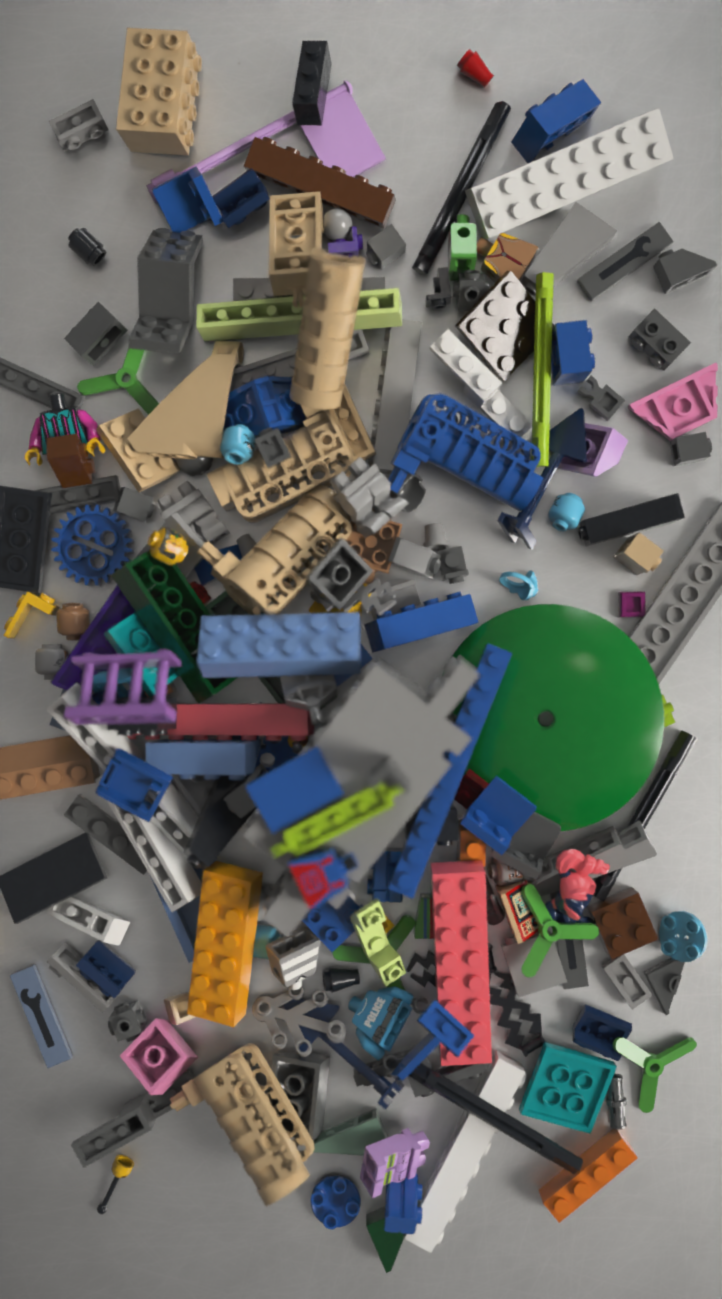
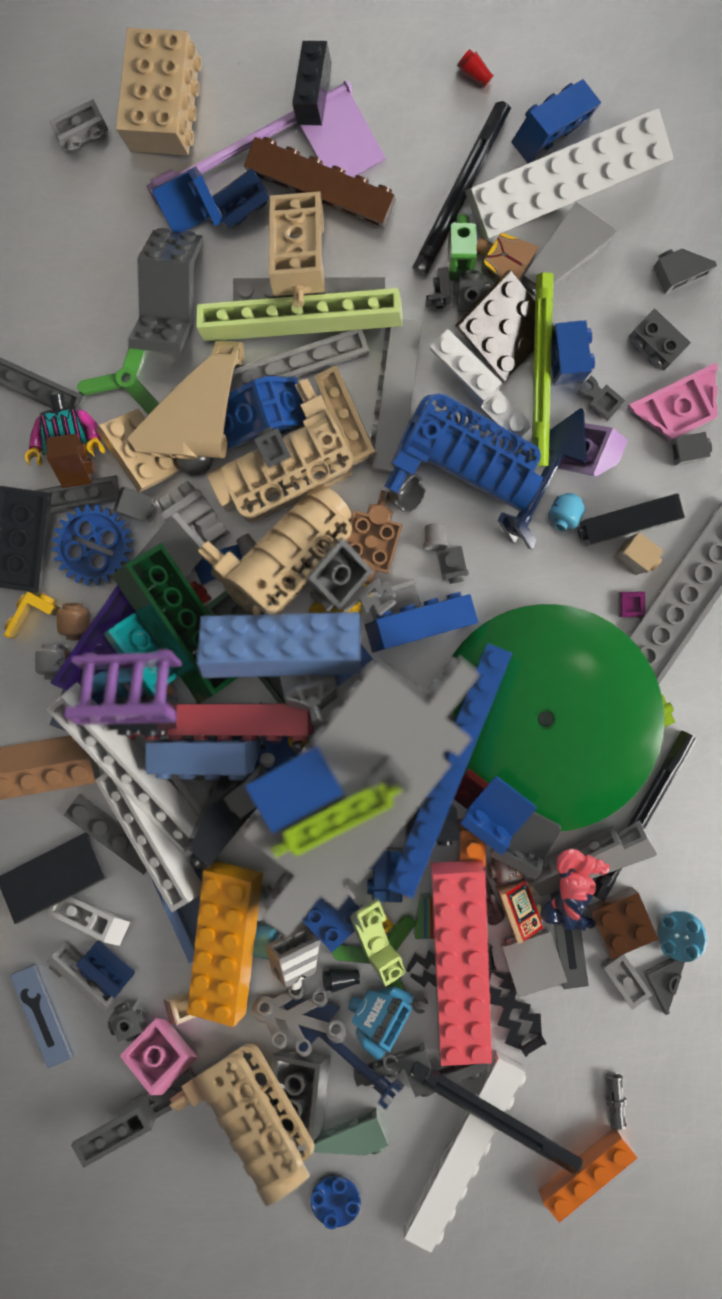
(86, 246): black brick -> none
(95, 334): dark grey brick -> none
(120, 1168): yellow hinge -> none
(128, 782): blue container -> none
(168, 546): yellow head -> none
(237, 444): medium azure head -> none
(321, 874): torso -> none
(326, 329): tan piece -> none
(337, 224): light grey piece -> none
(347, 248): dark purple bracket -> none
(366, 492): light grey hips -> none
(385, 247): dark grey brick -> none
(385, 1242): dark green slope -> none
(393, 1160): lavender hips -> none
(401, 1206): blue brick -> none
(415, 558): slope -> none
(442, 1029): blue piece -> none
(525, 590): medium azure piece -> none
(544, 940): bright green piece -> none
(567, 1087): teal plate -> none
(599, 1030): dark blue bracket -> none
(625, 261): dark grey tile -> none
(651, 1073): bright green piece -> none

